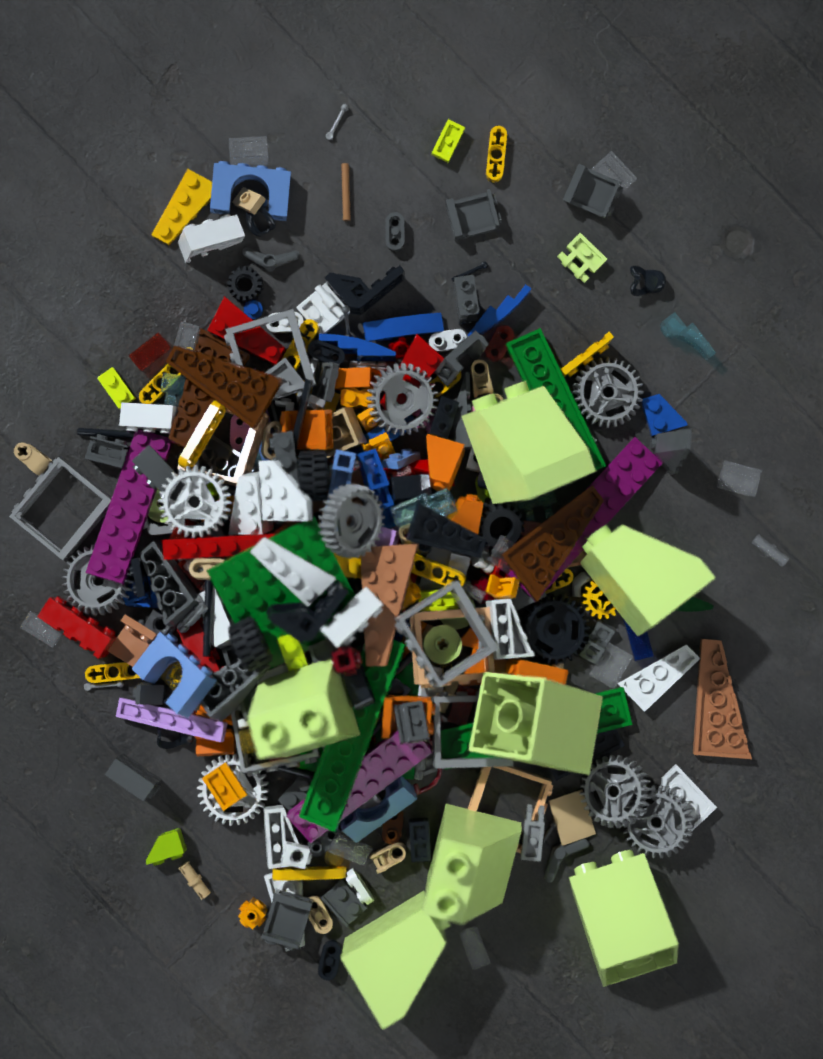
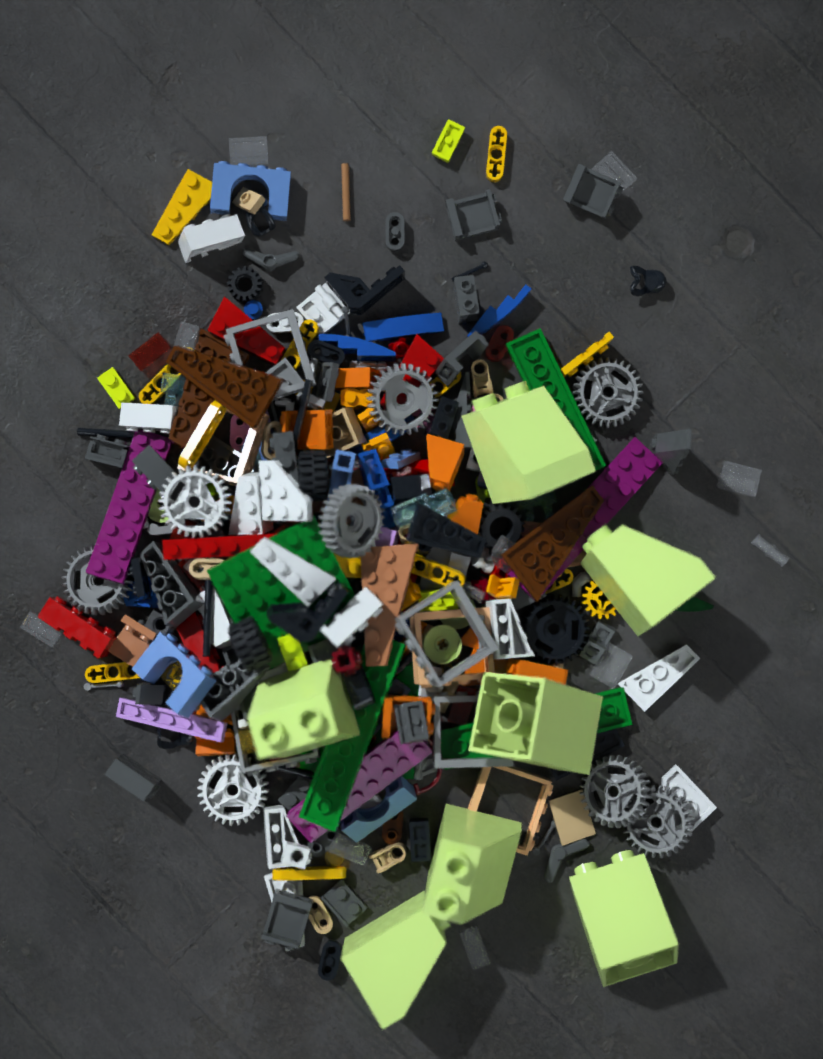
(32, 495): light grey window -> none
(35, 460): tan piece -> none
(167, 845): lime slope -> none
(192, 617): light grey axle -> none
(194, 880): tan pin -> none
(224, 786): light orange plate -> none
(253, 906): light orange brick -> none
(329, 135): light grey hinge -> none
(355, 880): white plate -> none
(447, 337): white plate -> none
(533, 835): light grey hinge -> none
(586, 254): yellowish green plate -> none
(639, 645): clear blue plate -> none
(661, 415): blue wing -> none
(675, 328): clear light blue slope -> none
(717, 714): nougat wing -> none

